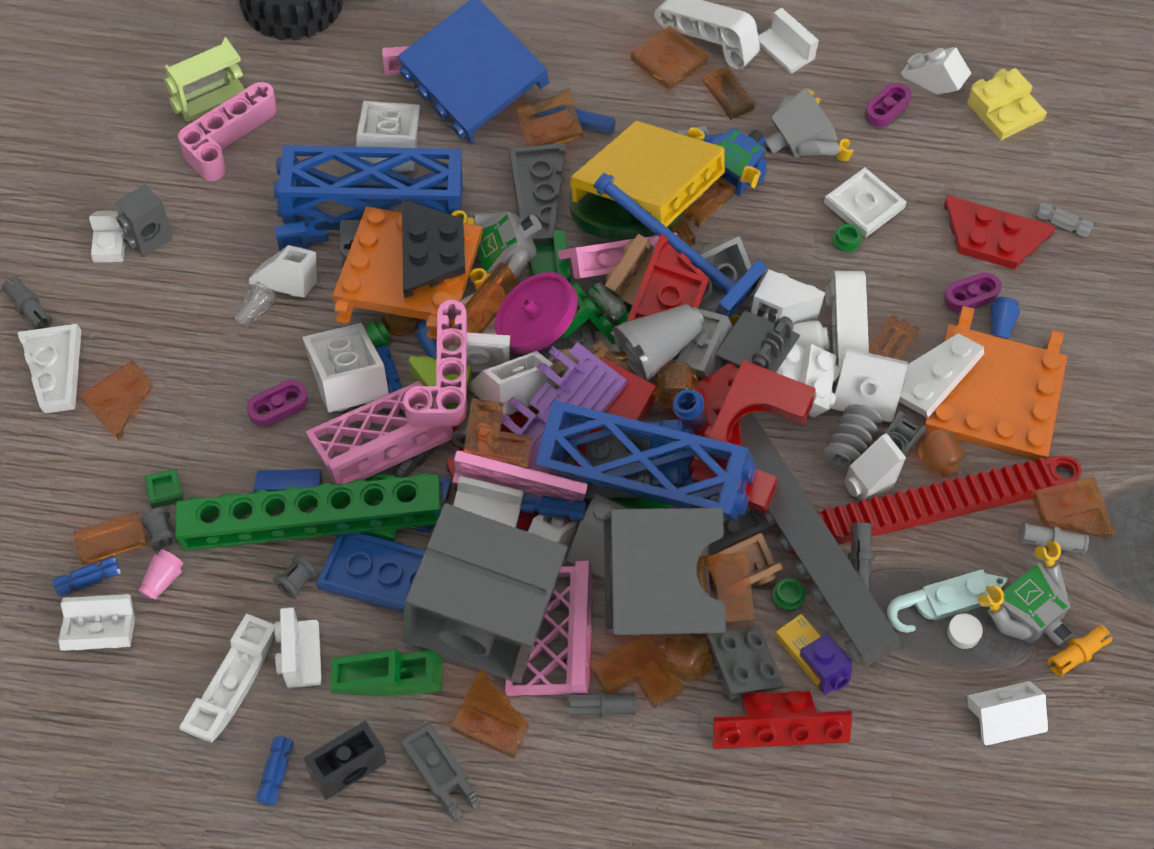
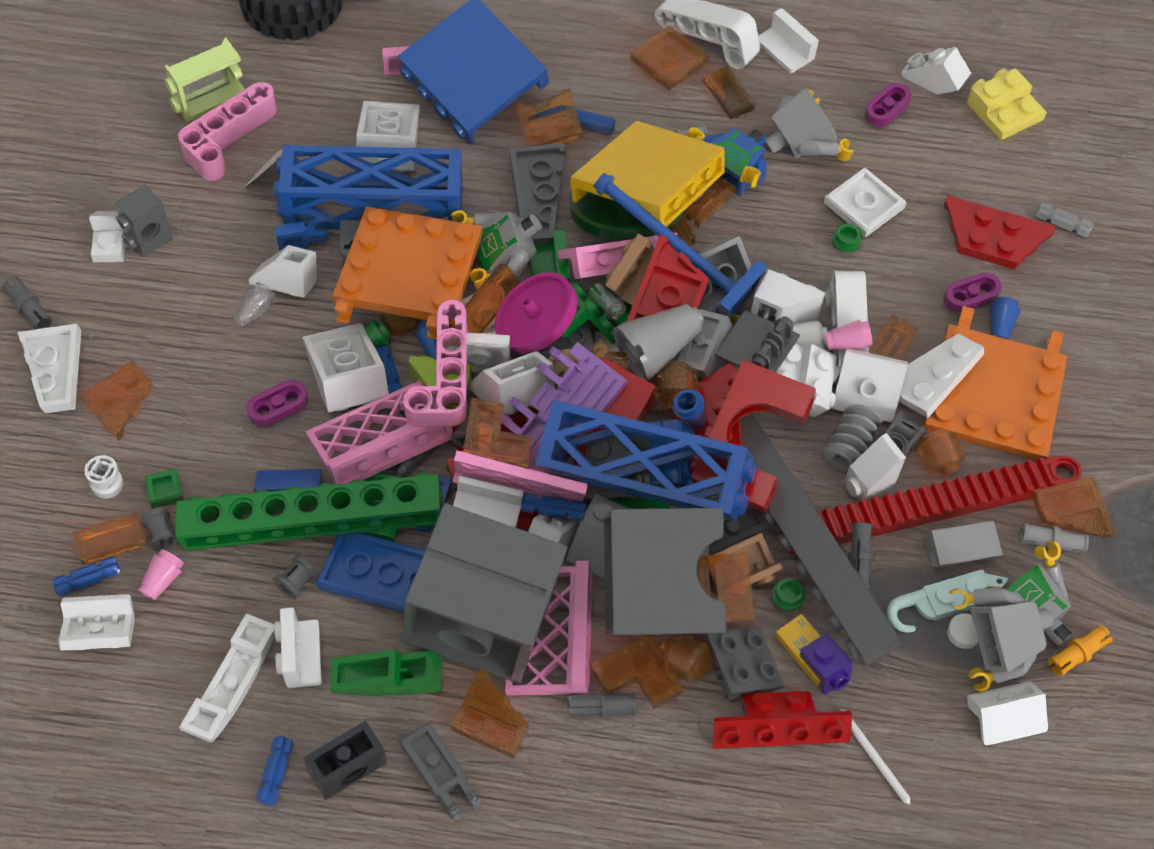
(104, 476): none -> white wheel
(267, 165): none -> white sticker
(430, 247): black wing -> none
(852, 336): none -> bright pink cone
(879, 763): none -> white axle
(962, 544): none -> light grey hinge
(1007, 633): none -> light grey torso

